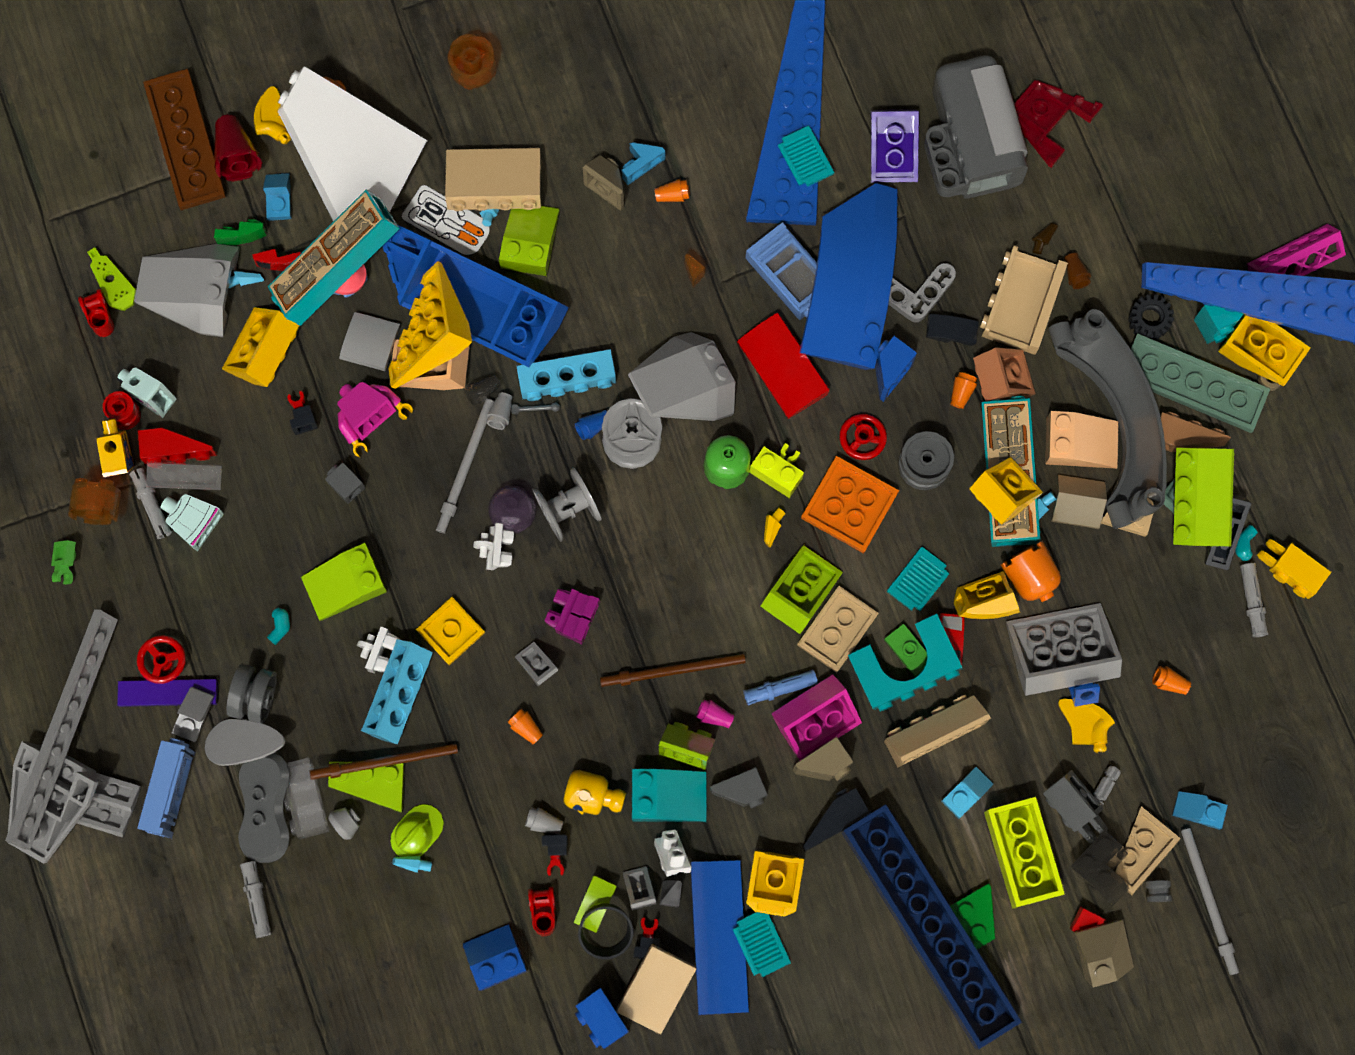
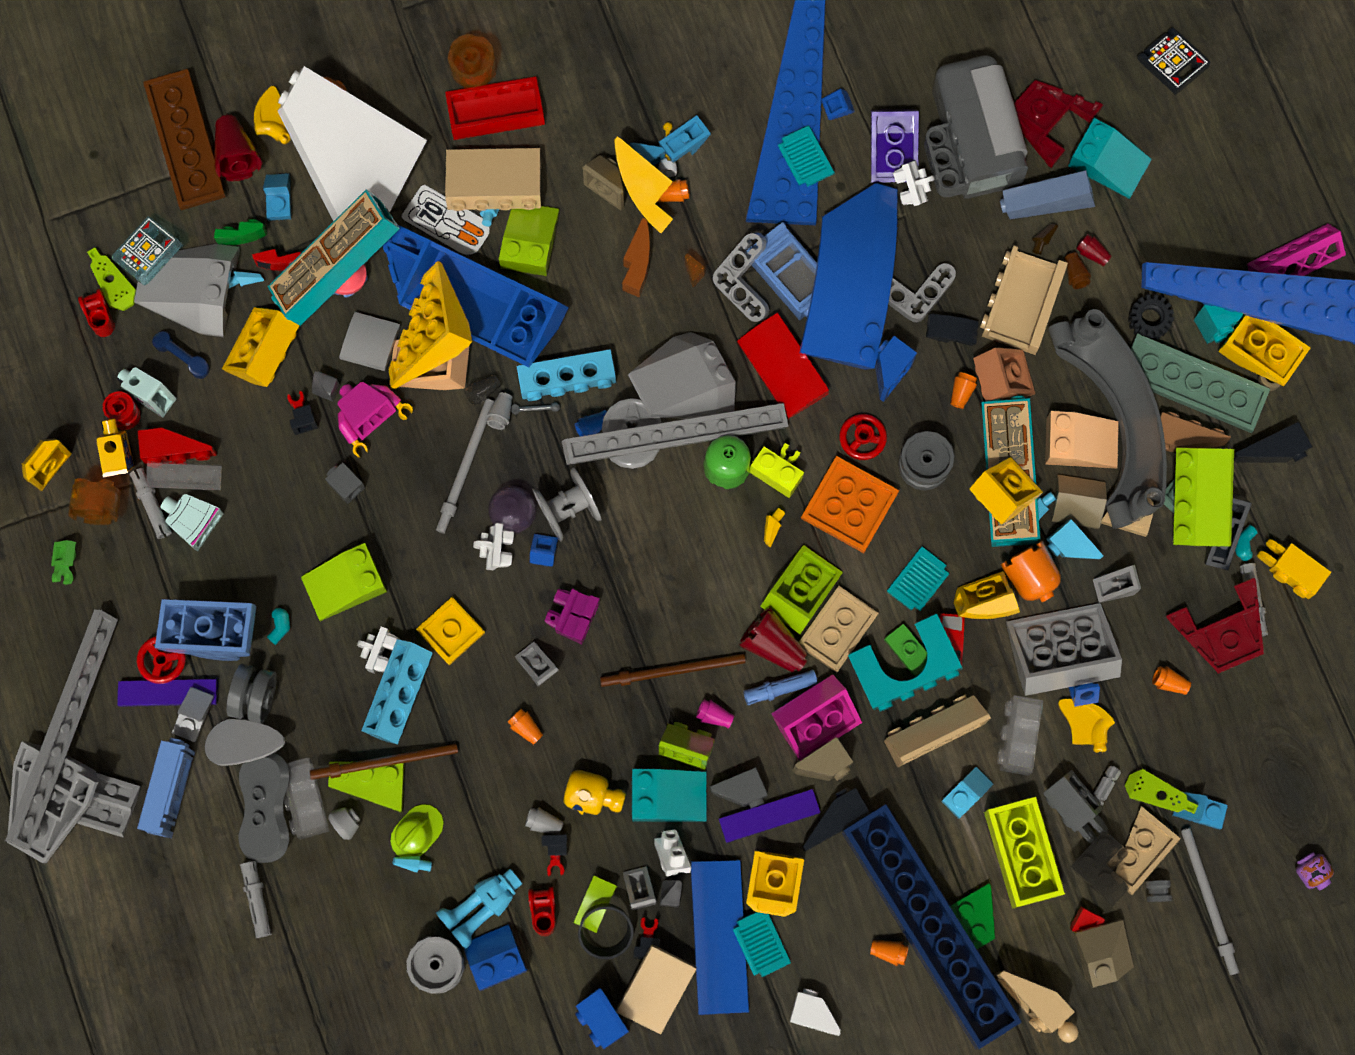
(44, 462): none -> yellow slope
(144, 255): none -> clear light blue container
(197, 366): none -> dark blue bar
(206, 628): none -> medium blue brick
(325, 386): none -> flat silver slope
(429, 951): none -> light grey wheel
(493, 893): none -> medium azure piece
(495, 108): none -> red slope
(543, 550): none -> blue slope
(637, 261): none -> dark orange slope
(643, 183): none -> yellow slope
(666, 166): none -> white hinge
(673, 434): none -> light grey plate
(685, 139): none -> dark azure slope
(735, 273): none -> light grey beam
(769, 816): none -> dark purple tile
(774, 642): none -> dark red cone
(813, 1013): none -> white slope
(837, 104): none -> blue slope
(890, 951): none -> orange cone
(917, 183): none -> white hips
(1020, 735): none -> clear brick
(1042, 1005): none -> tan slope
(1049, 196): none -> sand blue slope
(1072, 543): none -> medium azure slope
(1093, 250): none -> dark red cone
(1110, 159): none -> teal slope
(1117, 584): none -> light grey slope
(1151, 787): none -> lime piece
(1169, 57): none -> black container
(1230, 639): none -> dark red wing
(1277, 448): none -> black slope
(1314, 871): none -> medium lavender head

